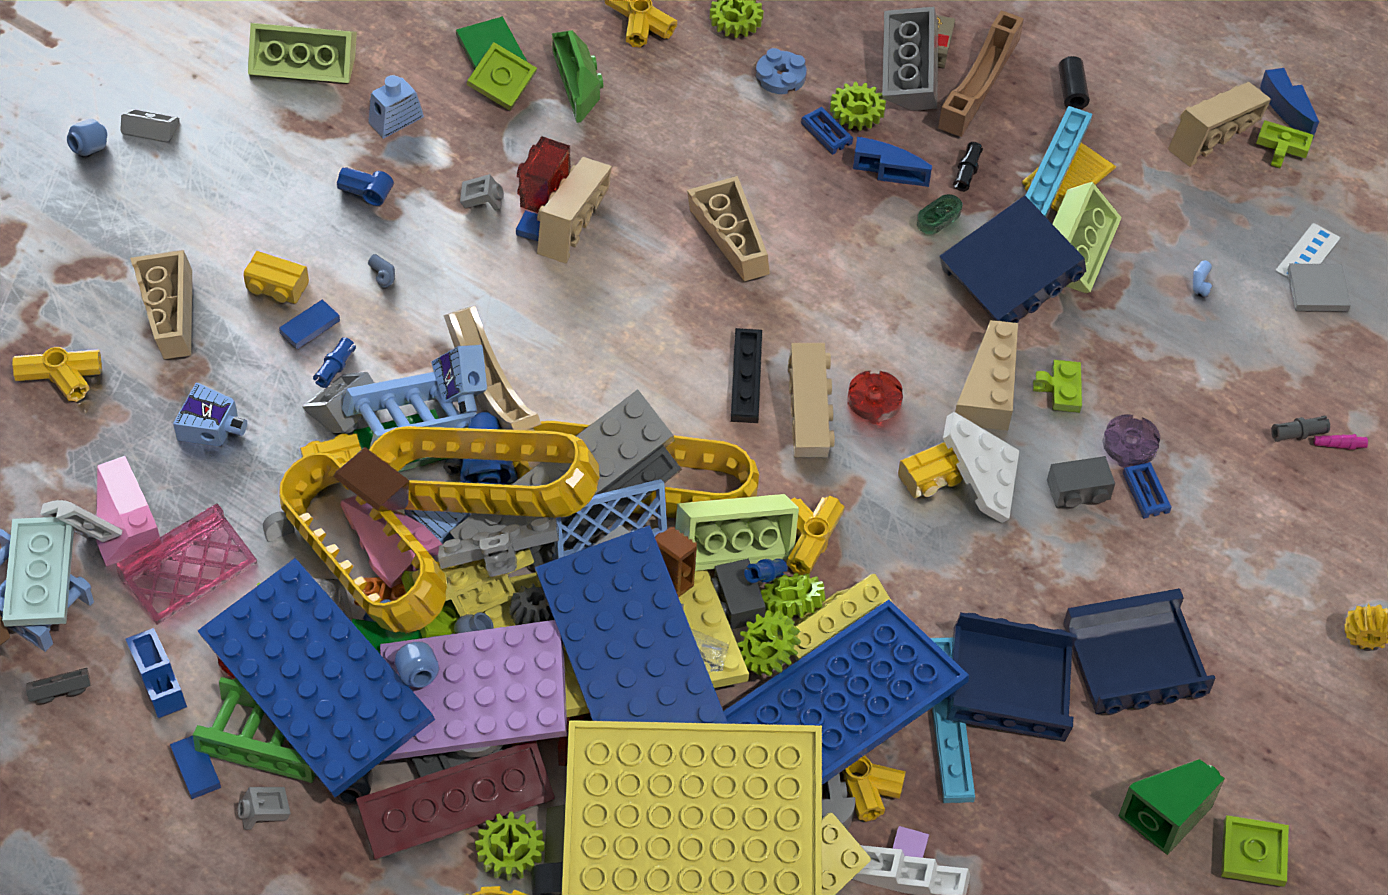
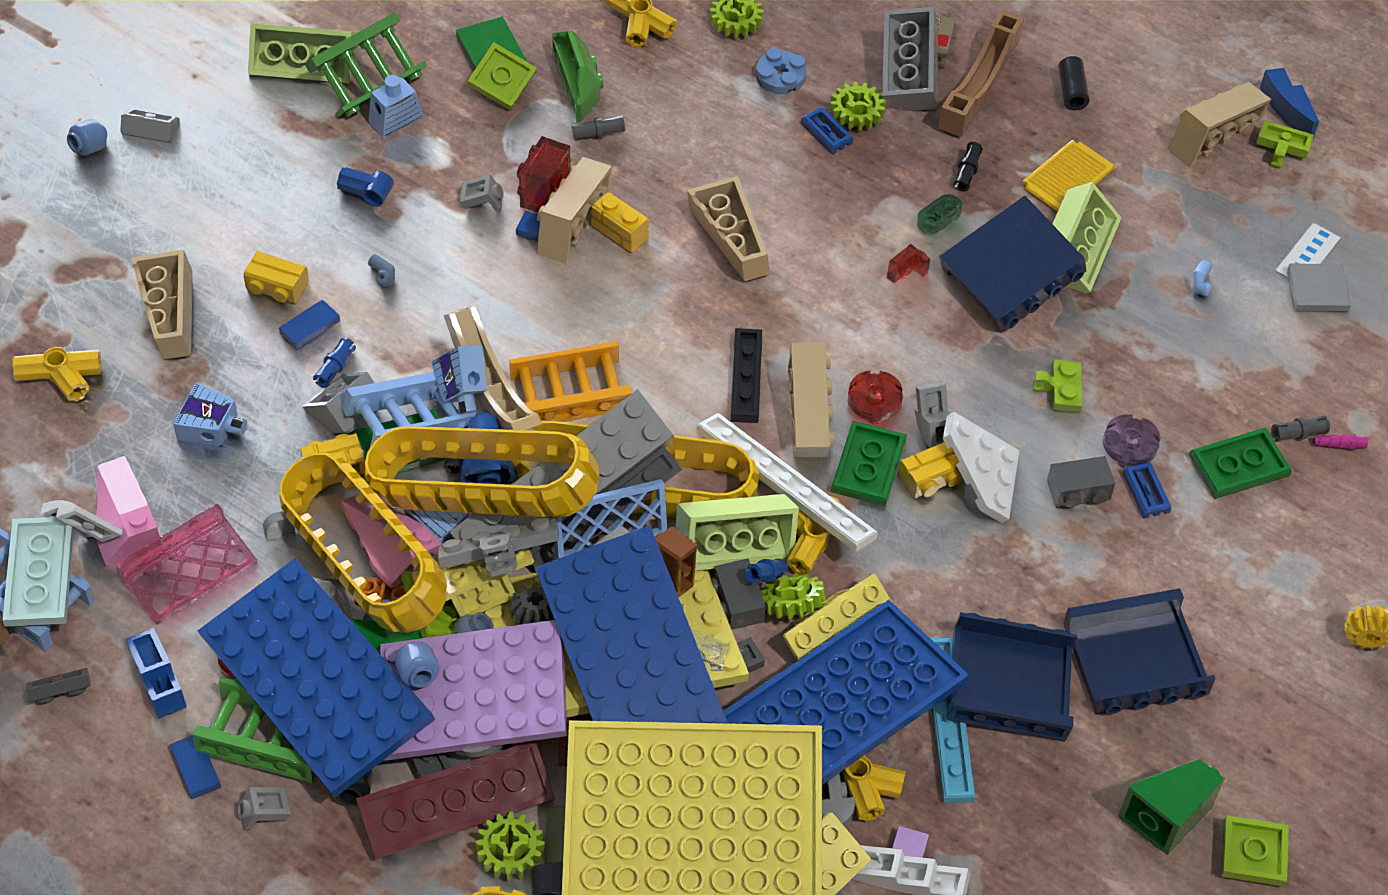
(345, 52): none -> bright green fence
(374, 481): reddish brown slope -> none
(573, 406): none -> light orange fence
(598, 127): none -> dark grey pin
(620, 222): none -> yellow brick
(769, 643): lime gear -> none
(797, 488): none -> white tile
(868, 463): none -> green tile
(891, 163): blue slope -> none
(907, 261): none -> clear red bracket
(932, 412): none -> light grey brick
(990, 383): tan wedge -> none
(1058, 158): medium azure plate -> none
(1240, 463): none -> green tile

